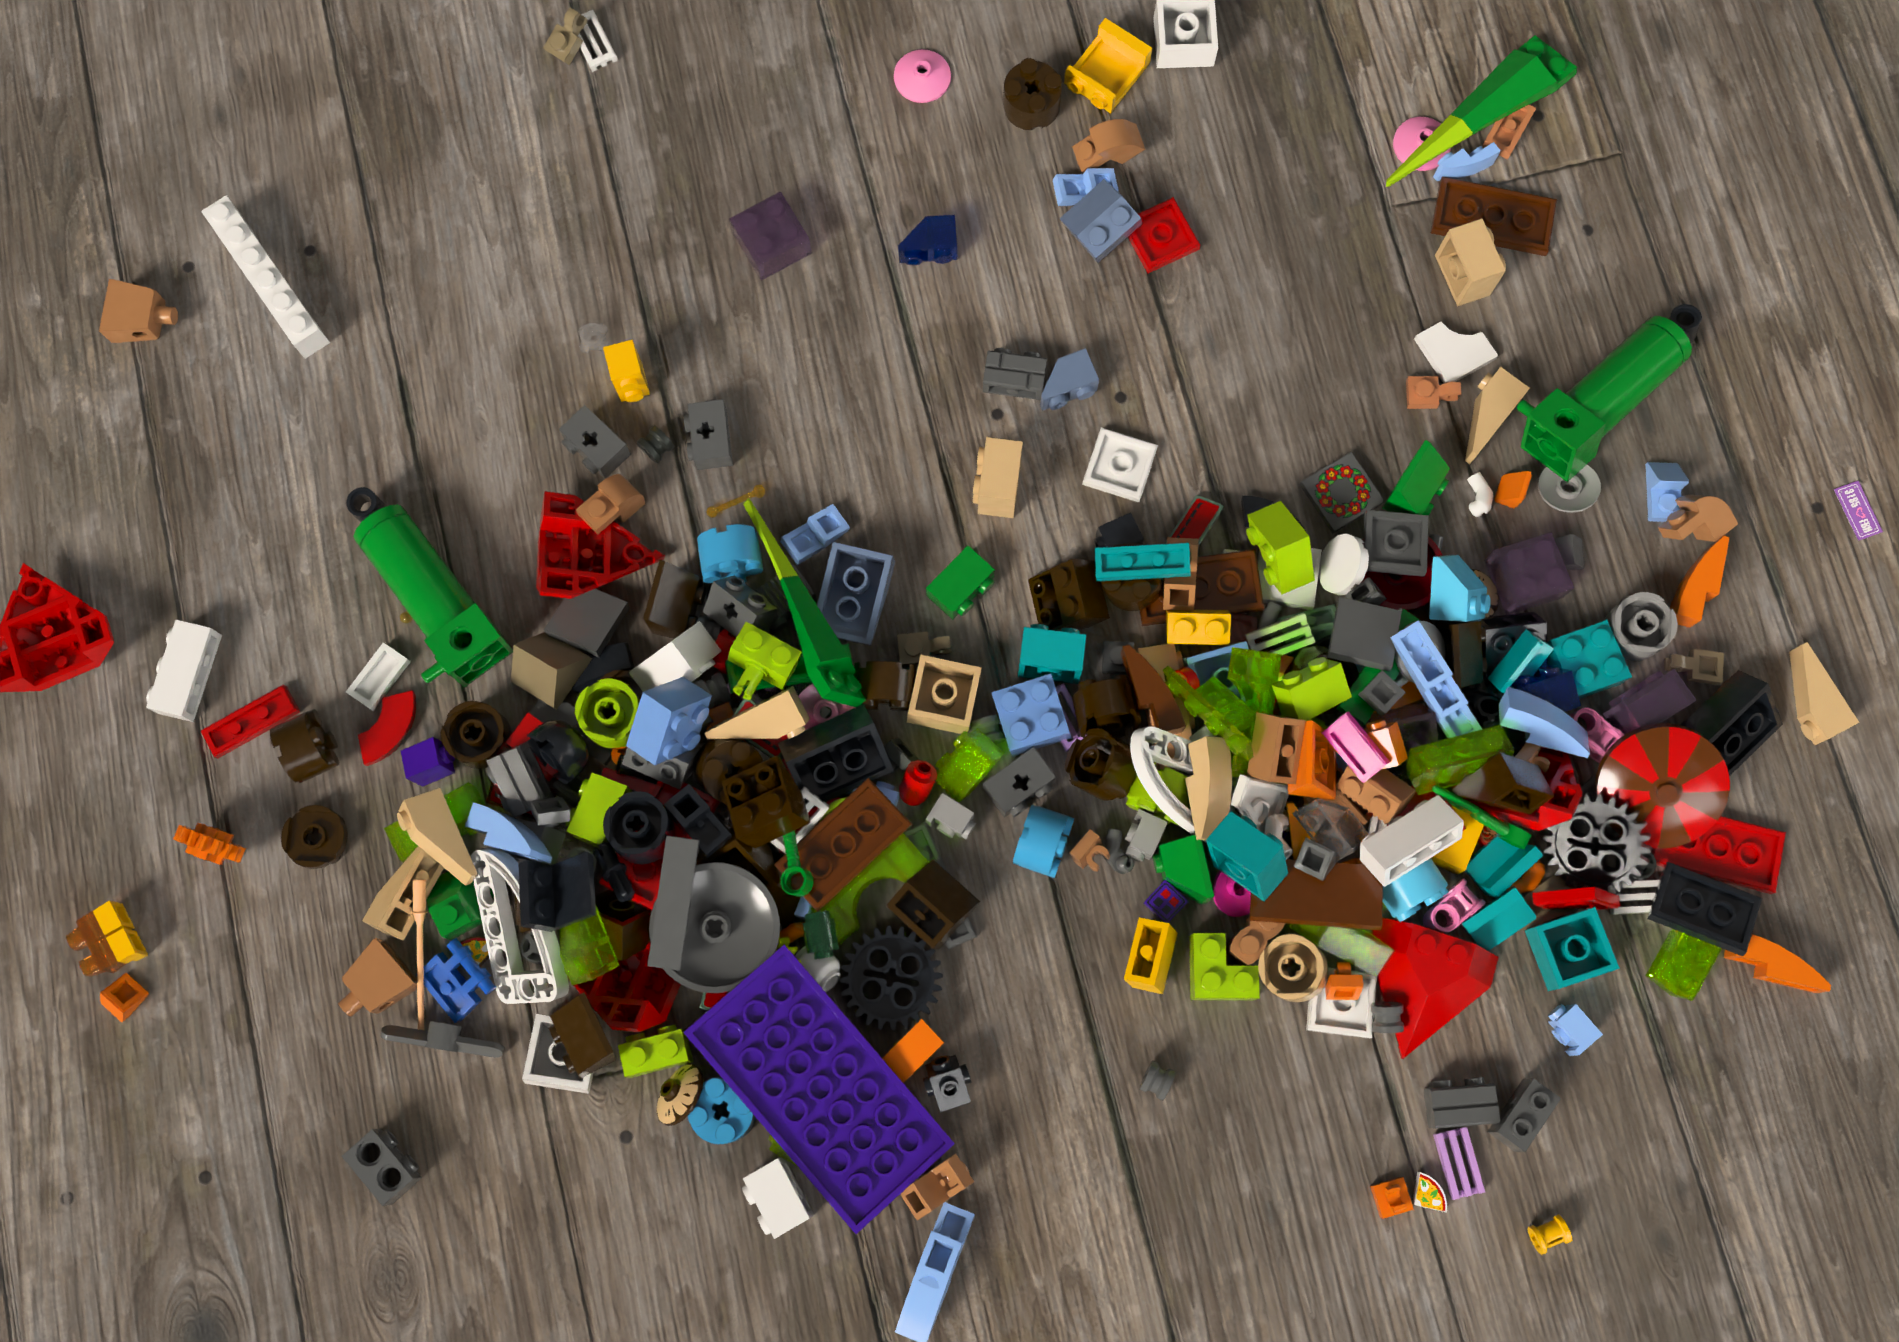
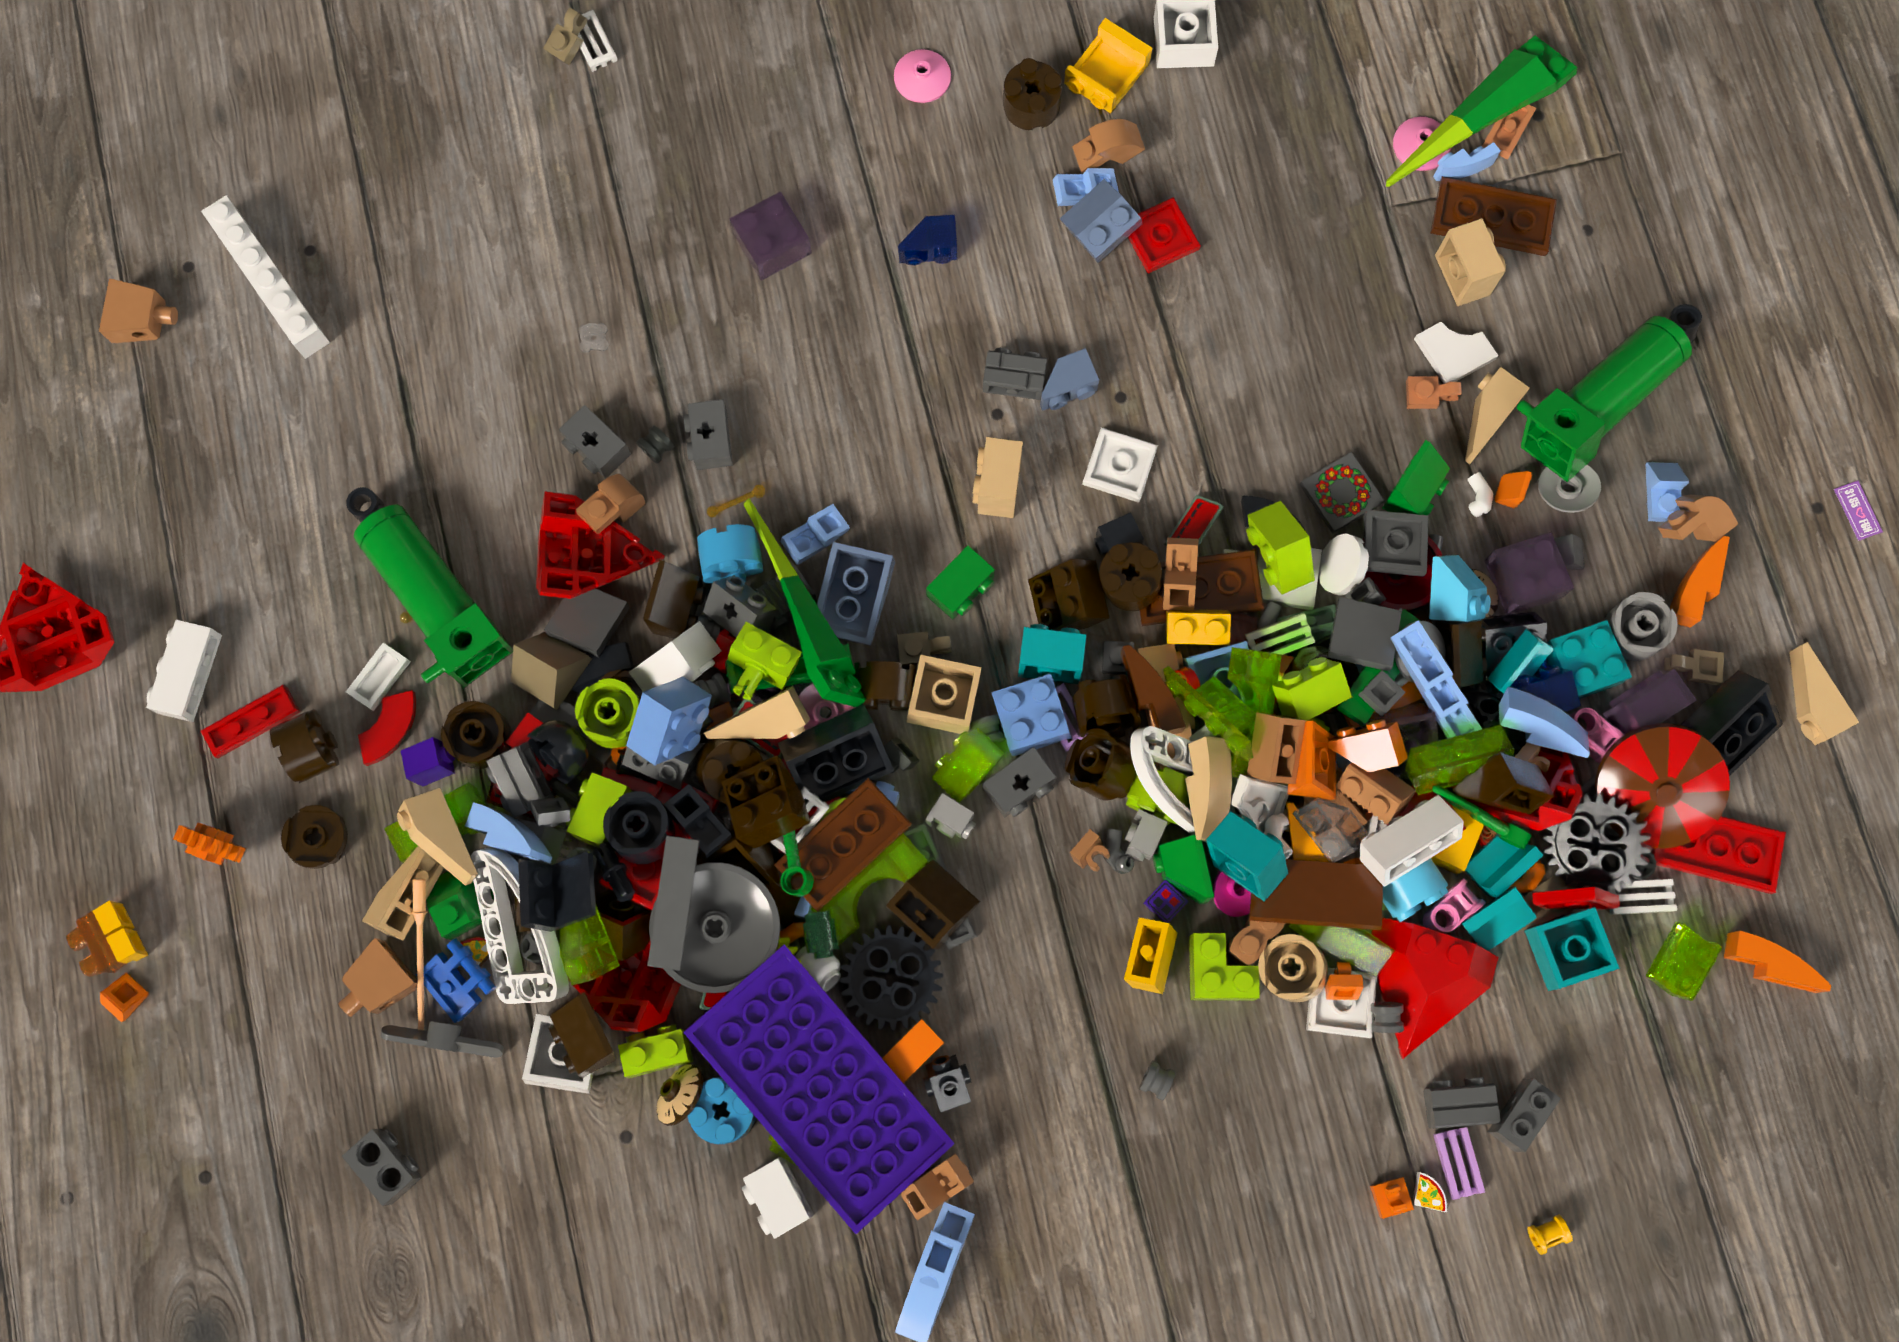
(626, 371): yellow brick -> none
(917, 782): red brick -> none
(1043, 840): dark azure brick -> none
(1142, 562): teal plate -> none
(1315, 859): dark grey slope -> none
(1355, 747): tile -> none
(1573, 1028): light blue brick -> none
(1705, 908): black tile -> none

